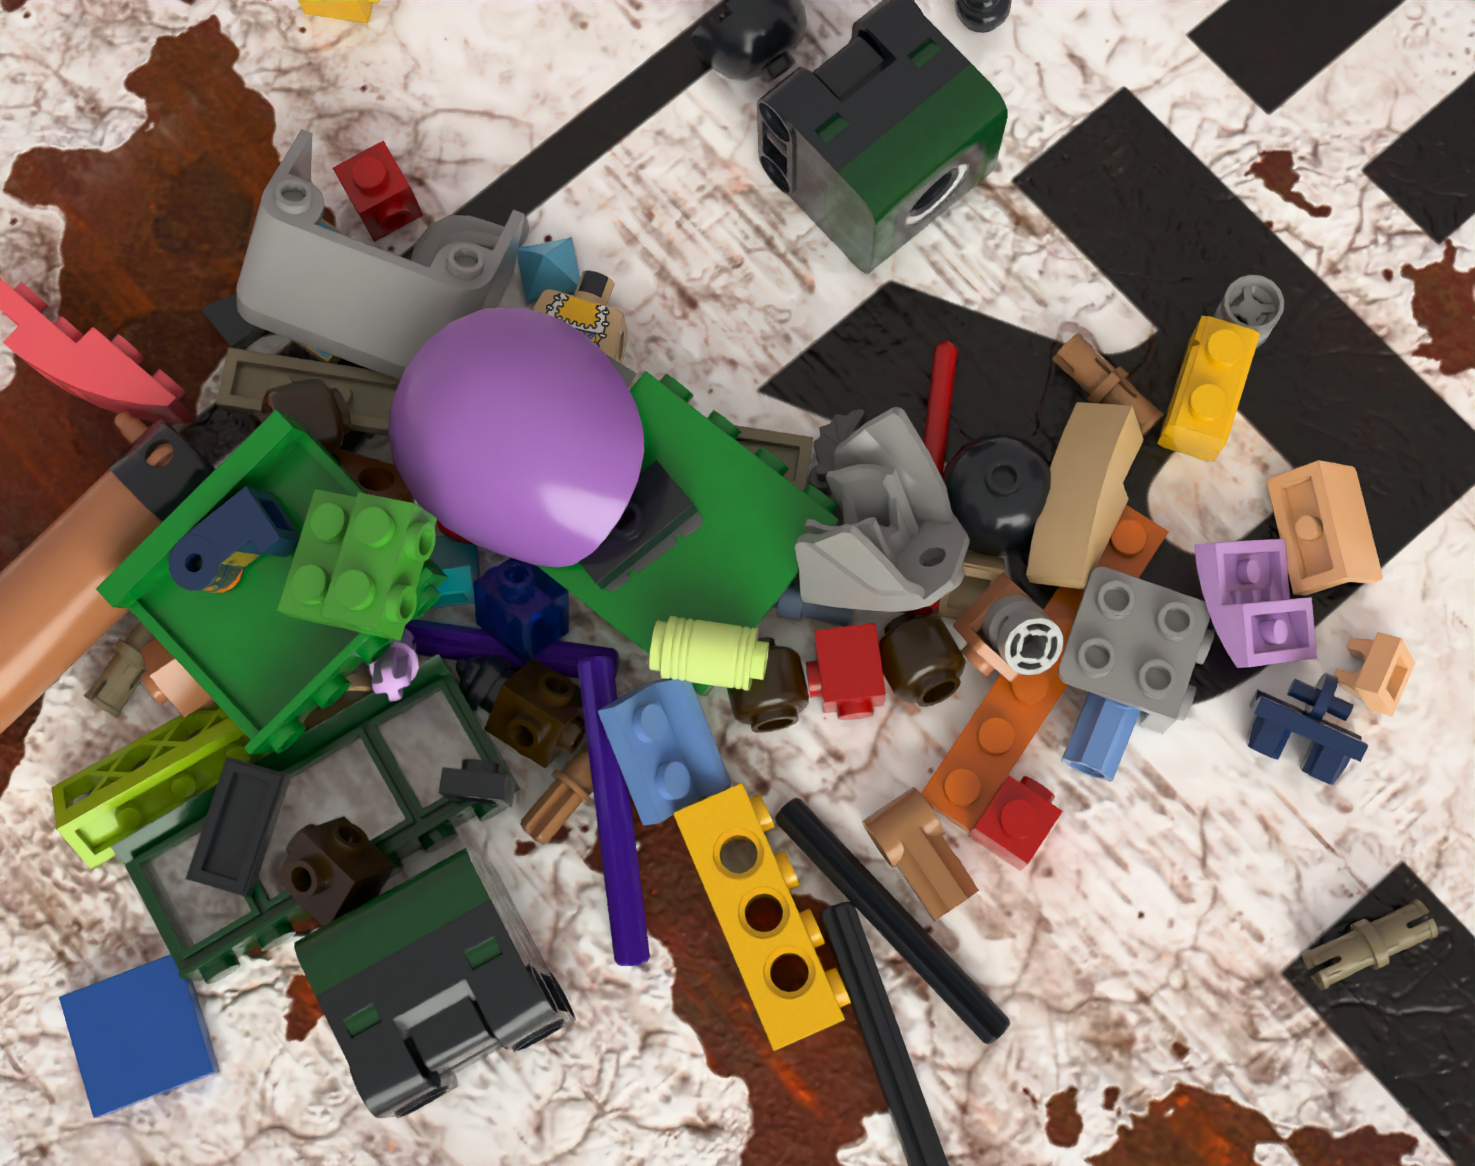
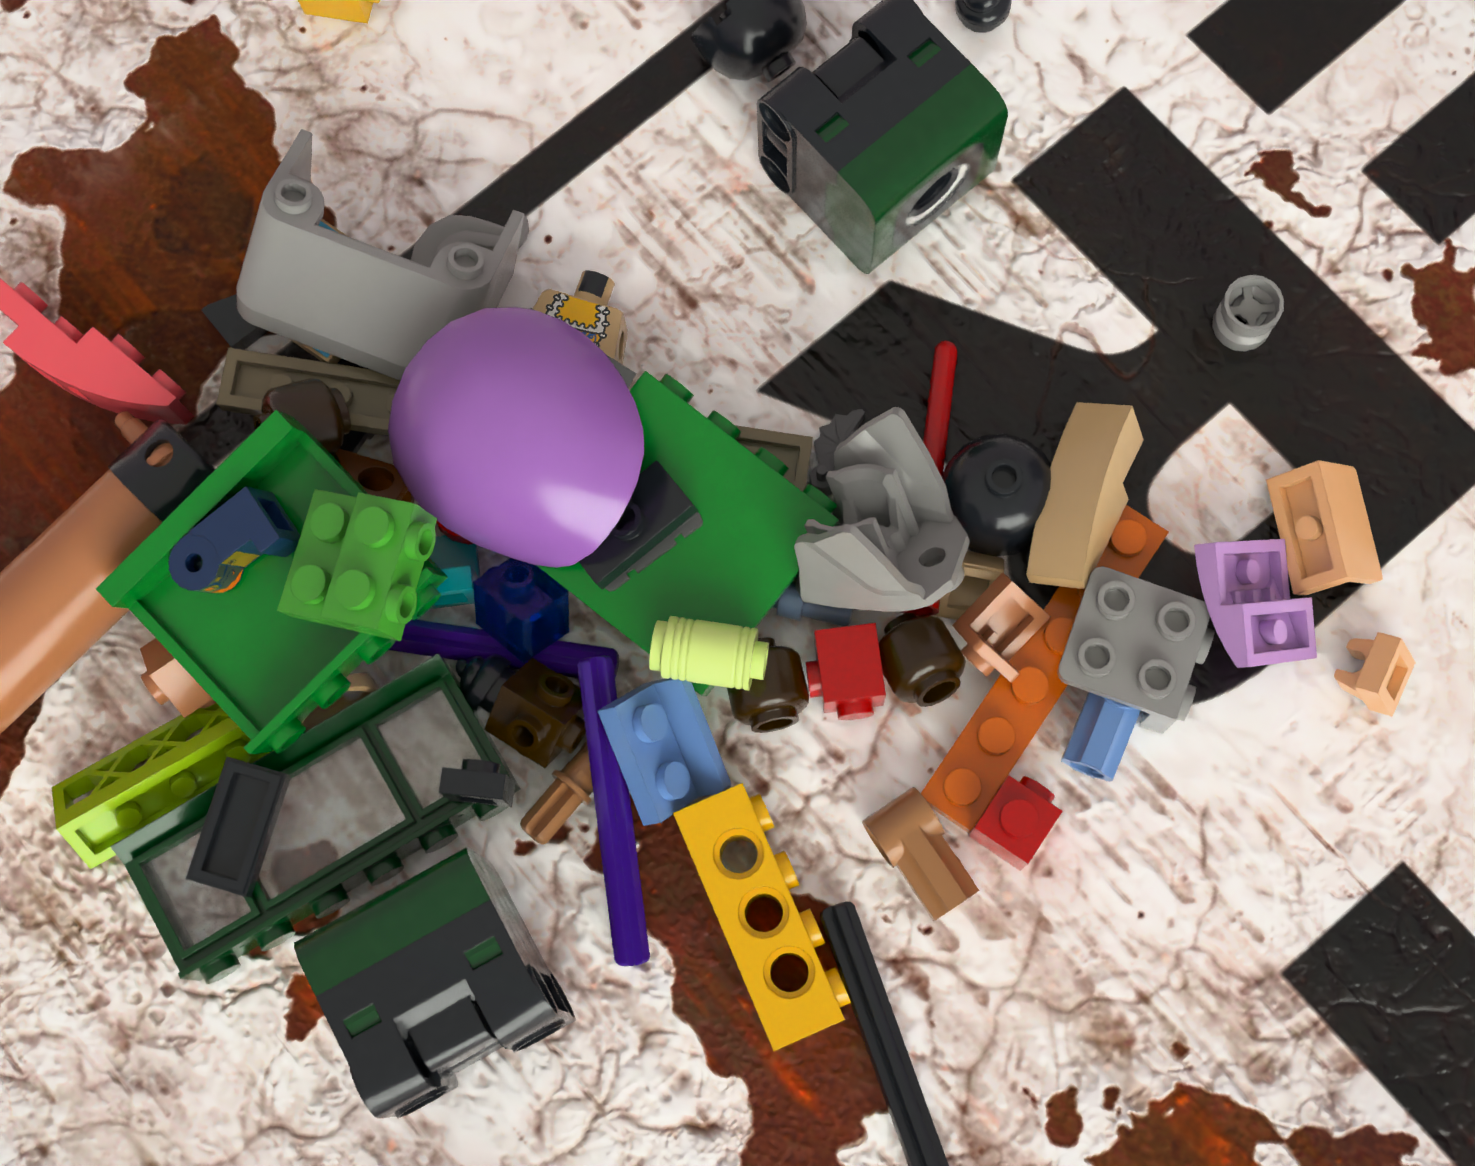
(122, 674): dark tan pin -> none
(138, 1036): blue tile -> none
(333, 869): dark brown brick -> none
(378, 191): red brick -> none
(395, 668): lavender axle -> none
(548, 267): medium azure slope -> none
(892, 921): black axle -> none
(1022, 634): light grey wheel -> none
(1103, 381): medium nougat pin -> none
(1208, 388): yellow brick -> none
(1330, 745): dark blue hips -> none
(1369, 944): dark tan pin -> none

